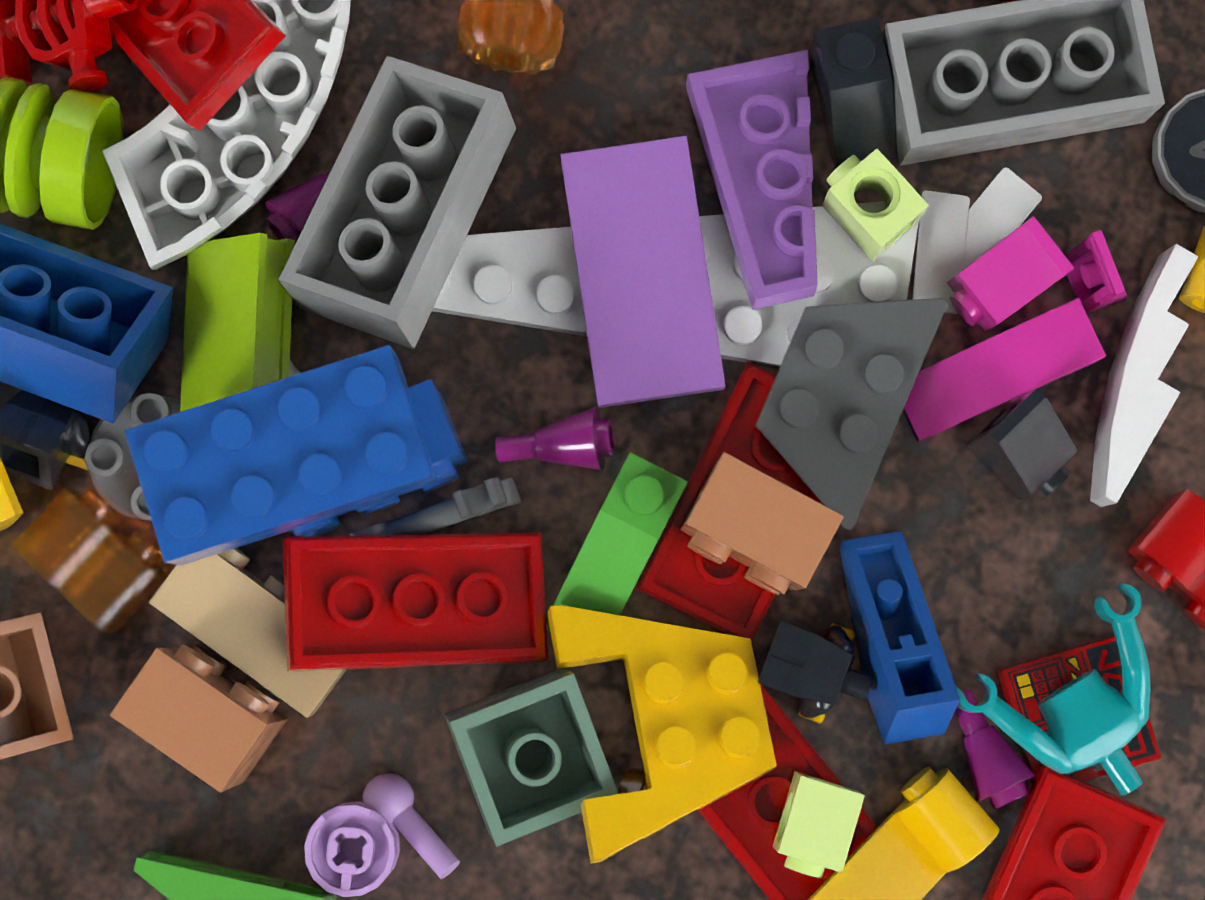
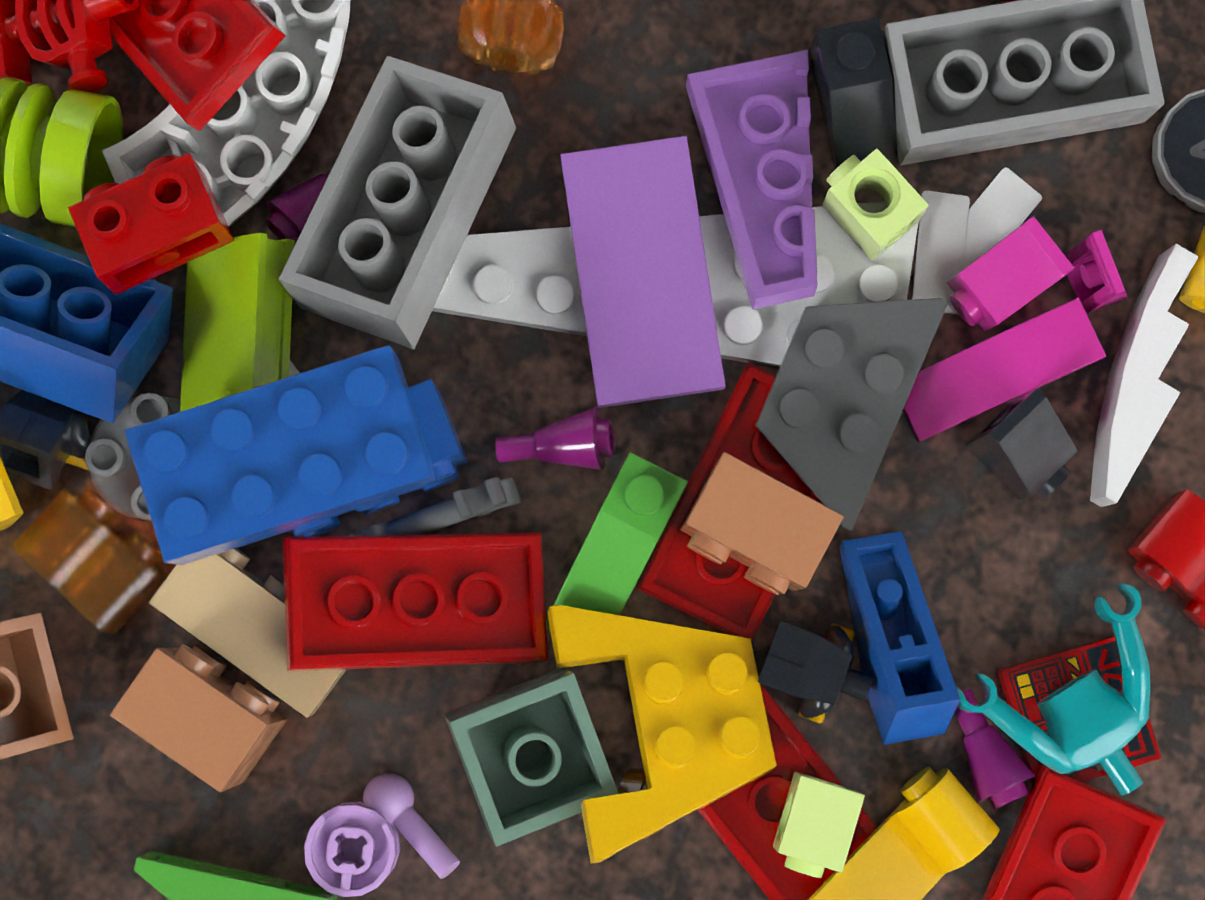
(150, 222): none -> red brick

